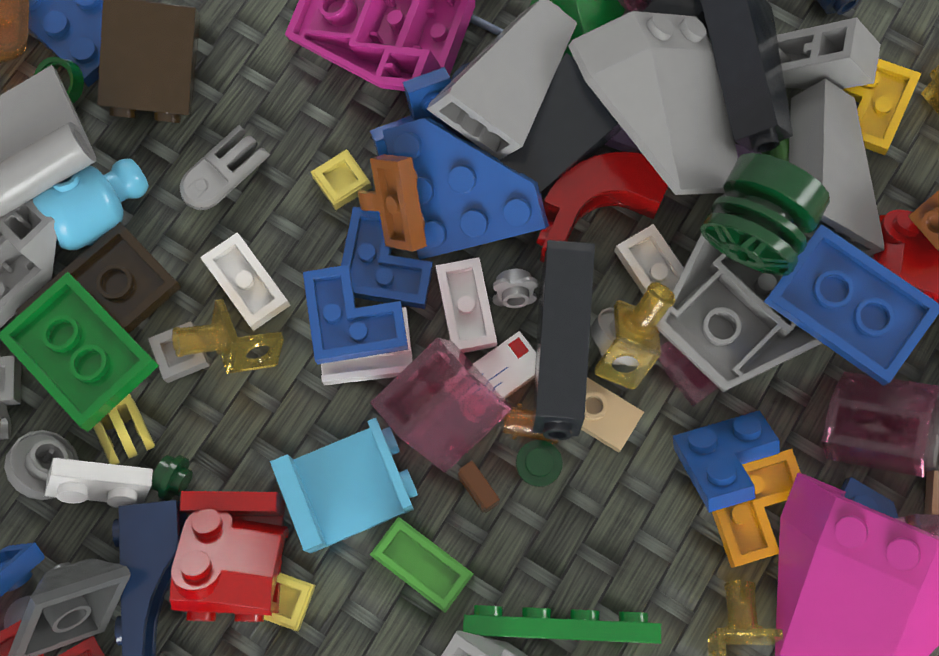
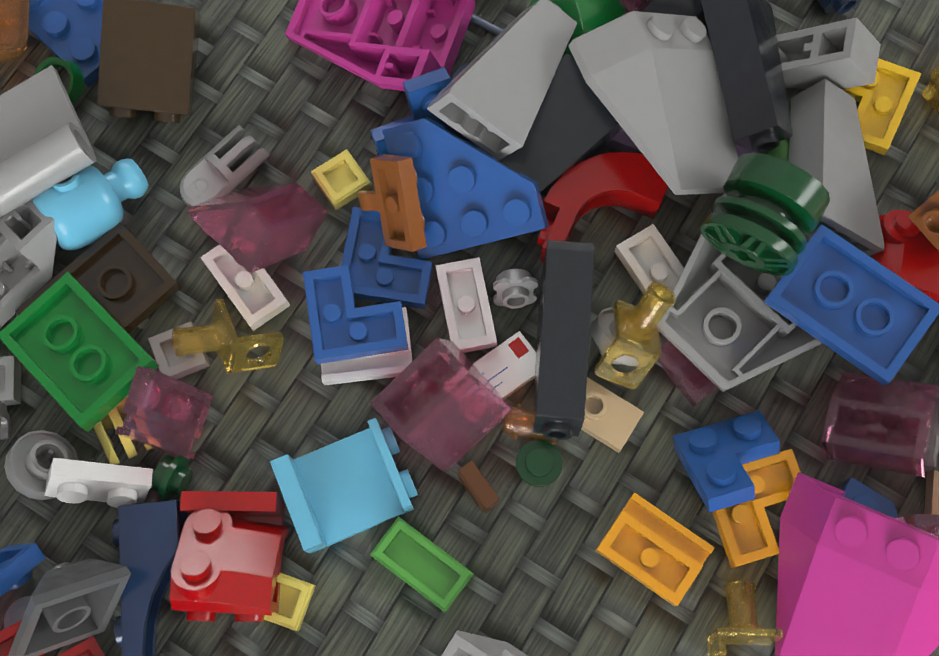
(164, 412): none -> clear pink plate
(261, 223): none -> clear pink slope
(581, 626): green plate -> none
(654, 549): none -> light orange plate

